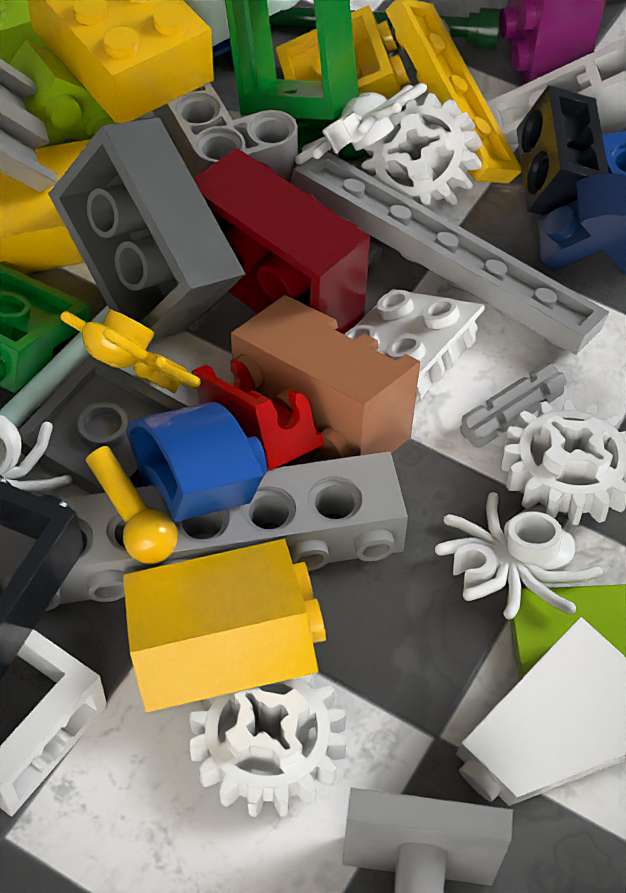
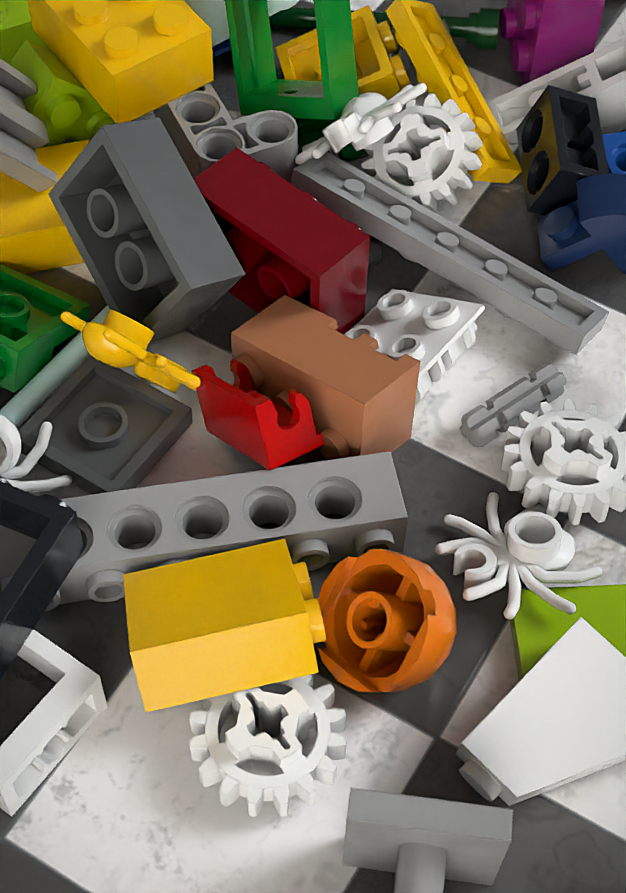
(148, 533): yellow bar -> none
(197, 459): blue brick -> none
(385, 622): none -> orange cylinder

